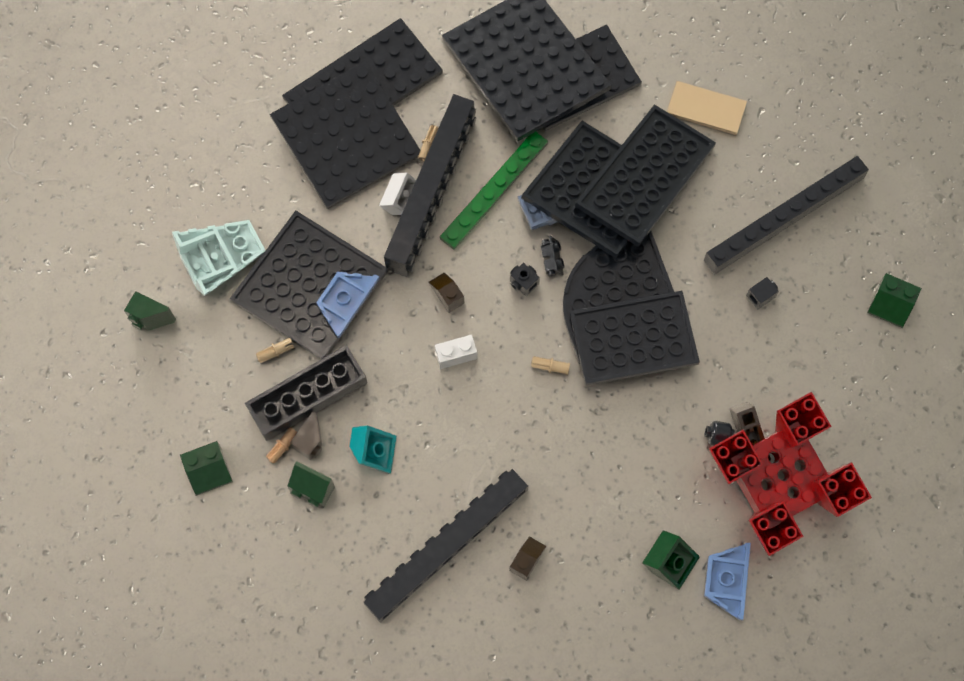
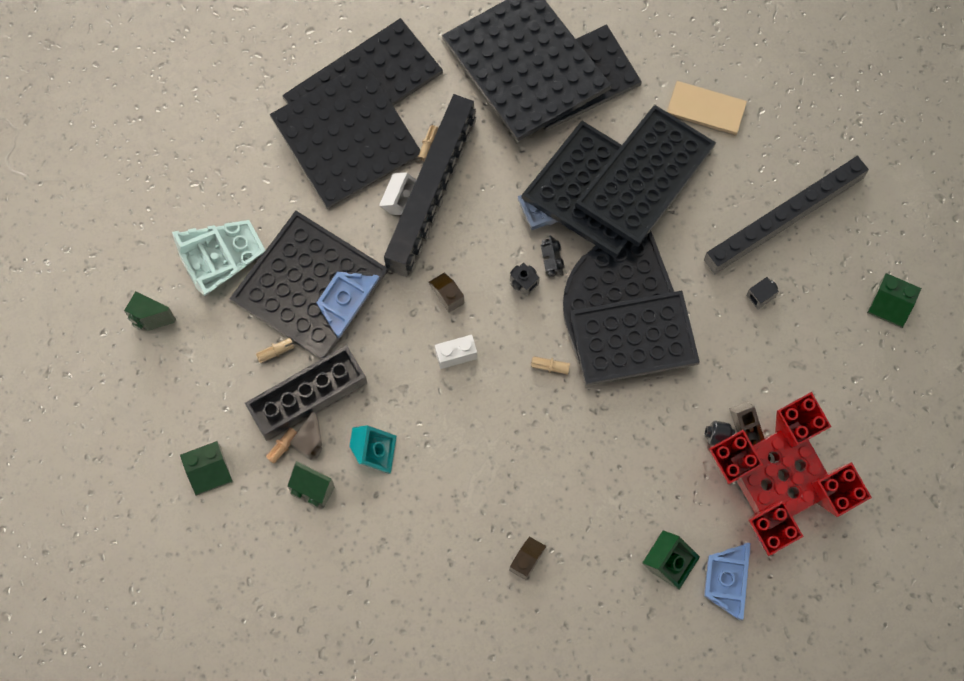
(446, 545): black brick -> none
(493, 190): green plate -> none

